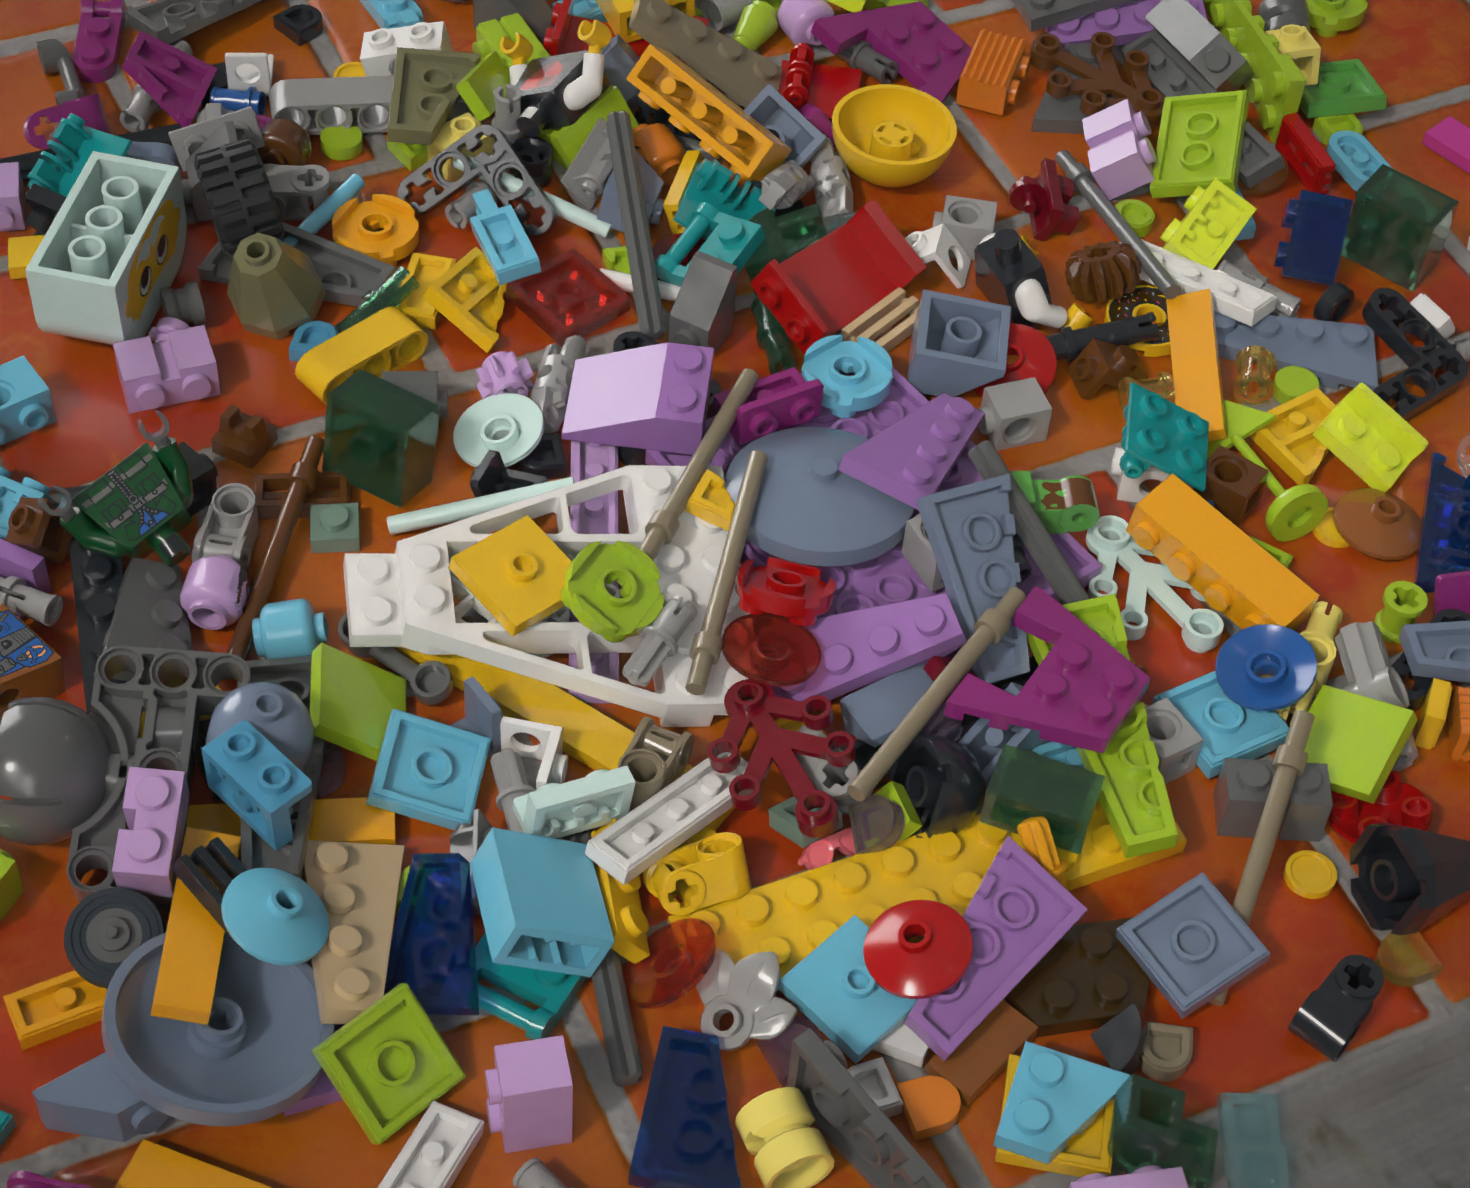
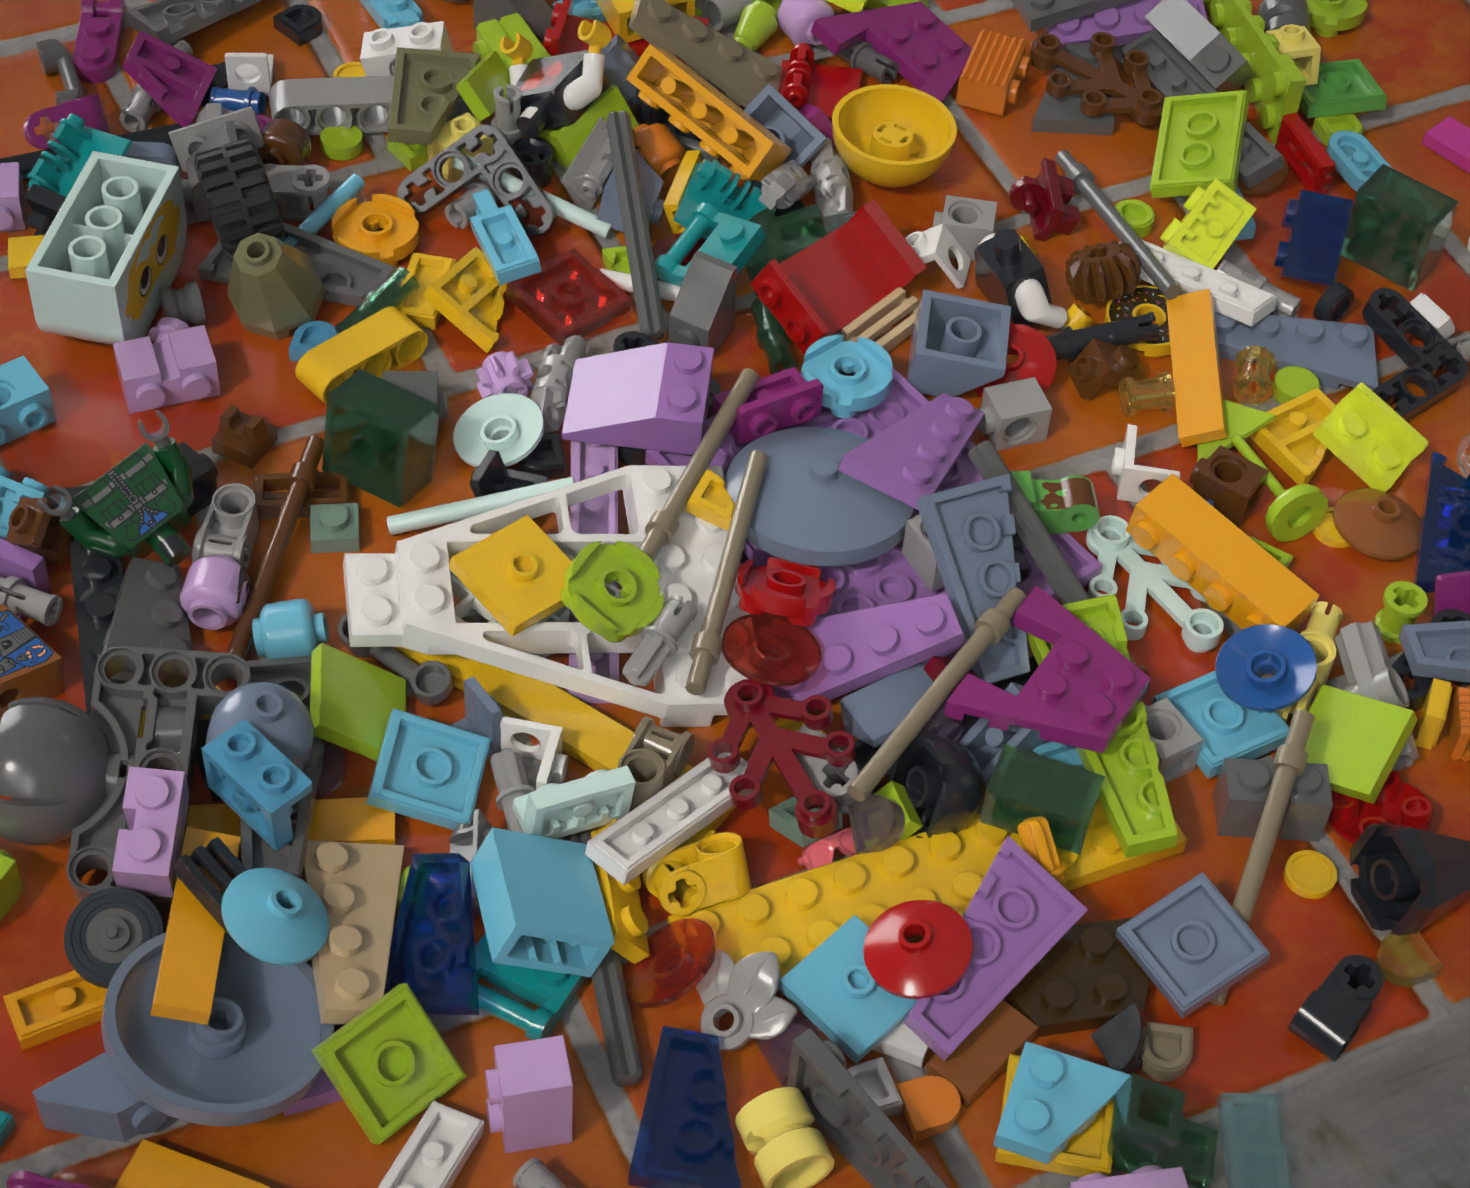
(1119, 149): lavender brick -> none
(1163, 437): teal hinge -> none

